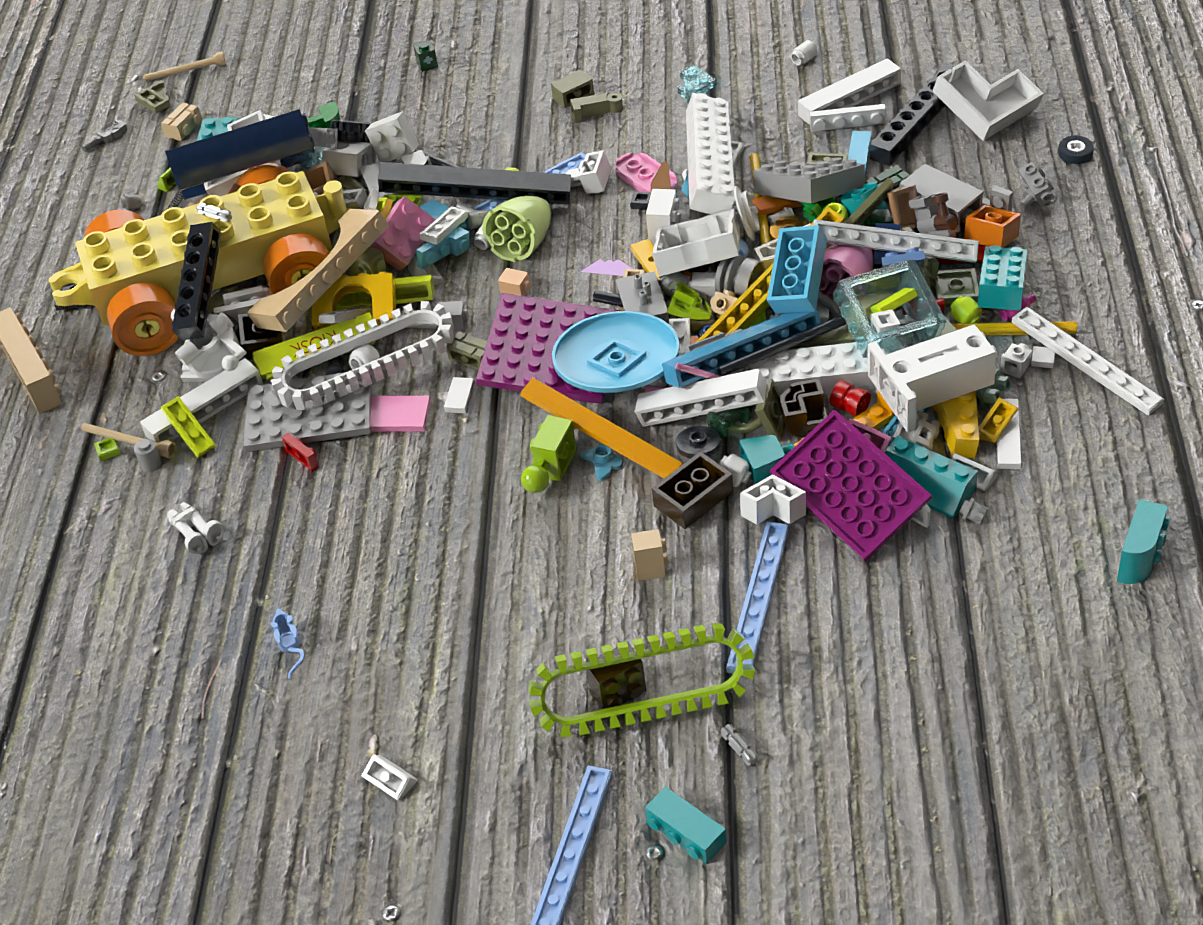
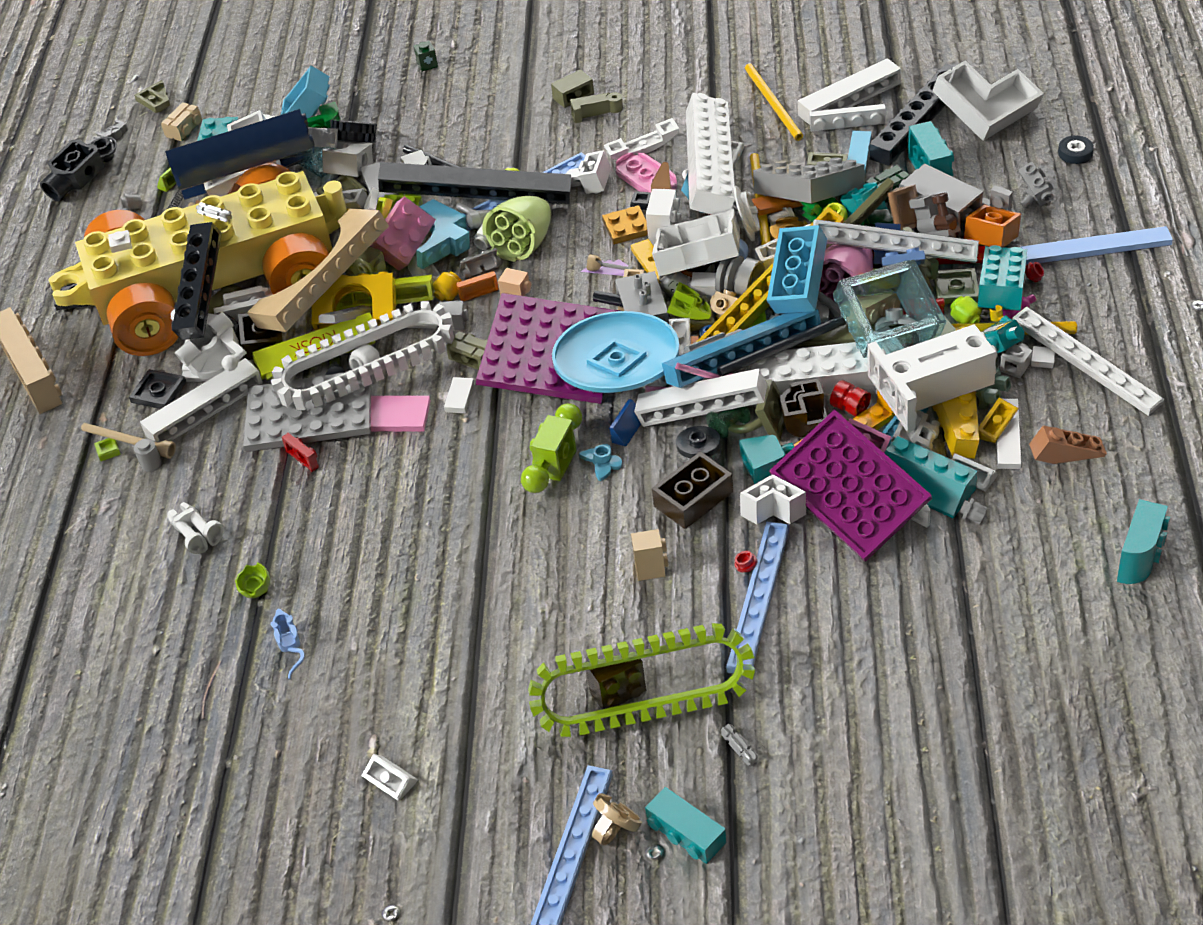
(76, 166): none -> black brick
(120, 241): none -> white plate
(157, 389): none -> black plate
(188, 427): neon yellow tile -> none
(217, 59): tan piece -> none
(253, 581): none -> lime hair
(307, 93): none -> medium azure piece
(319, 176): medium nougat tile -> none
(392, 137): white brick -> none
(444, 225): white tile -> none
(446, 287): none -> yellow head
(471, 265): none -> light grey hinge
(477, 286): none -> orange tile
(595, 263): none -> hinge
(600, 428): light orange tile -> none
(612, 819): none -> tan tile
(625, 224): none -> plate
(625, 424): none -> blue slope
(664, 132): none -> white slope
(696, 81): clear light blue plate -> none
(738, 468): white head -> none
(745, 561): none -> red plate
(774, 102): none -> yellow piece
(804, 53): white brick -> none
(884, 321): white brick -> none
(895, 300): neon yellow tile -> none
(929, 148): none -> teal brick
(1003, 333): none -> teal torso
(1034, 271): none -> red plate
(1063, 446): none -> nougat slope
(1098, 245): none -> light blue tile

